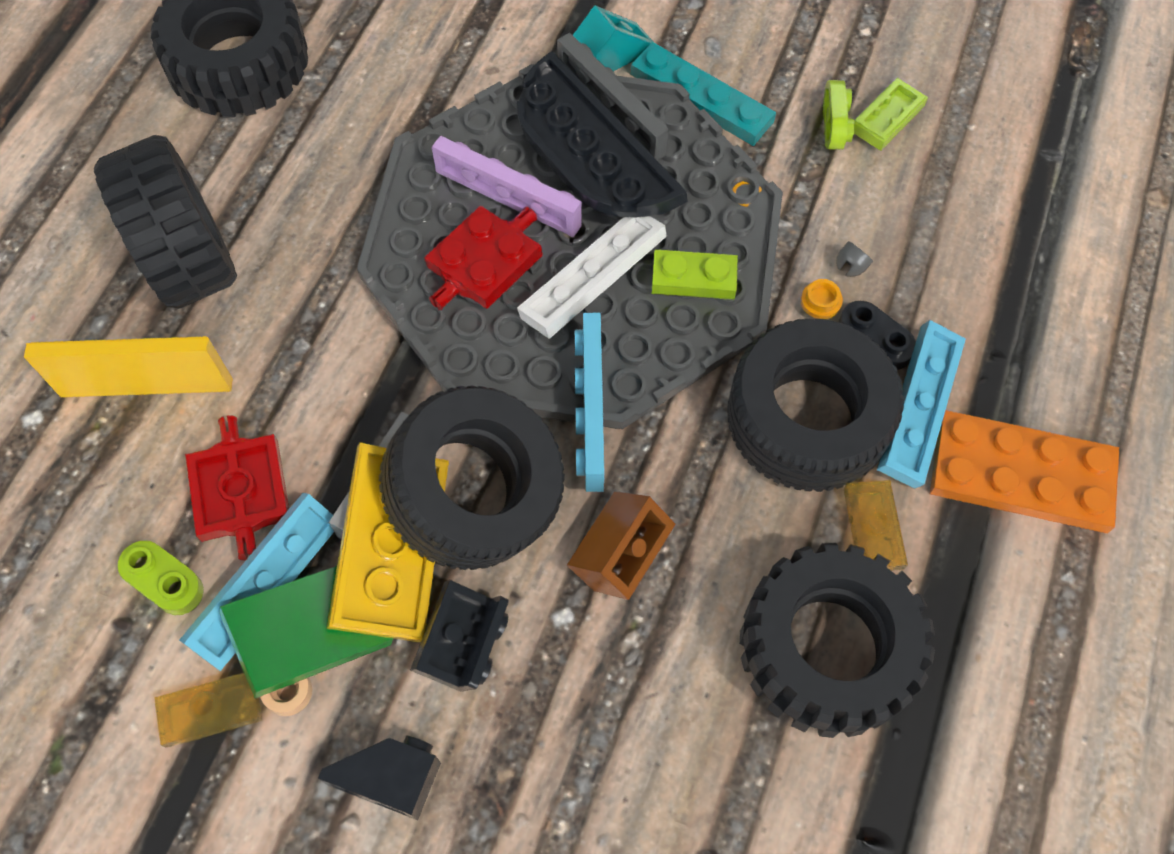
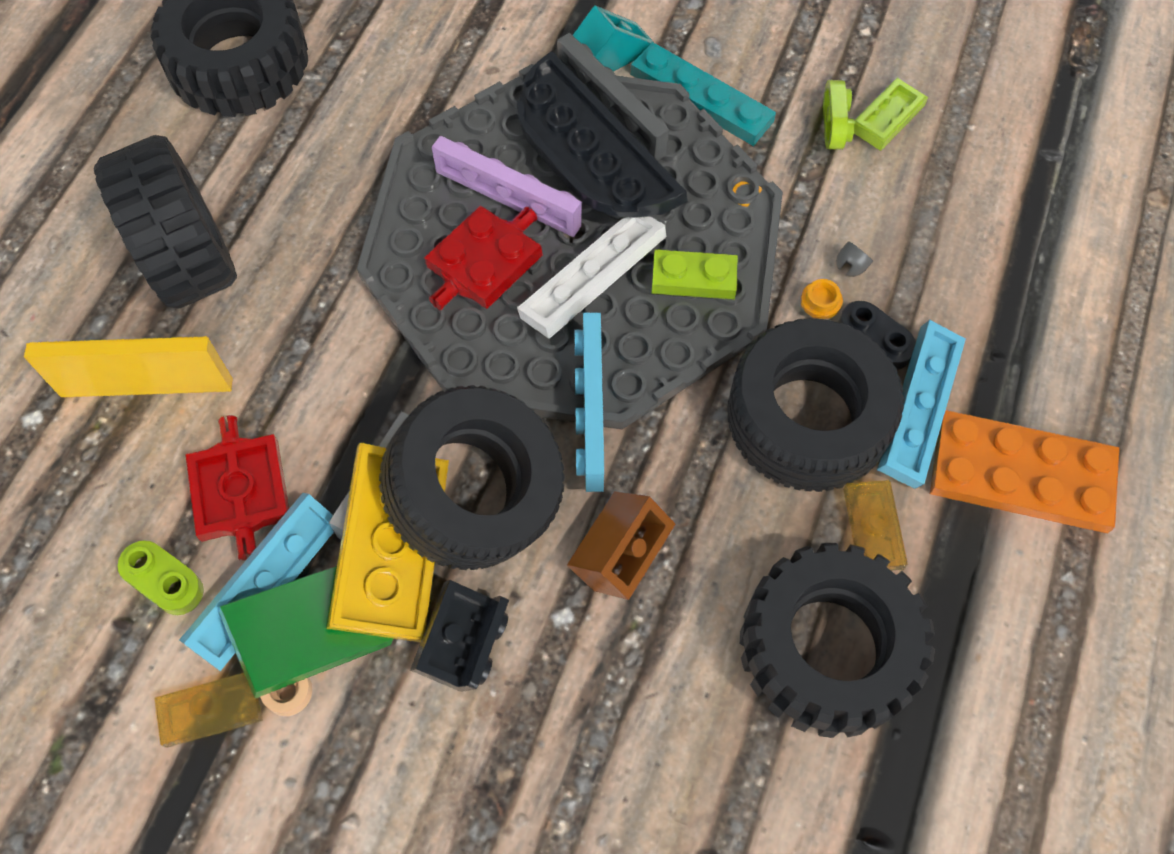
(387, 774): black slope -> none

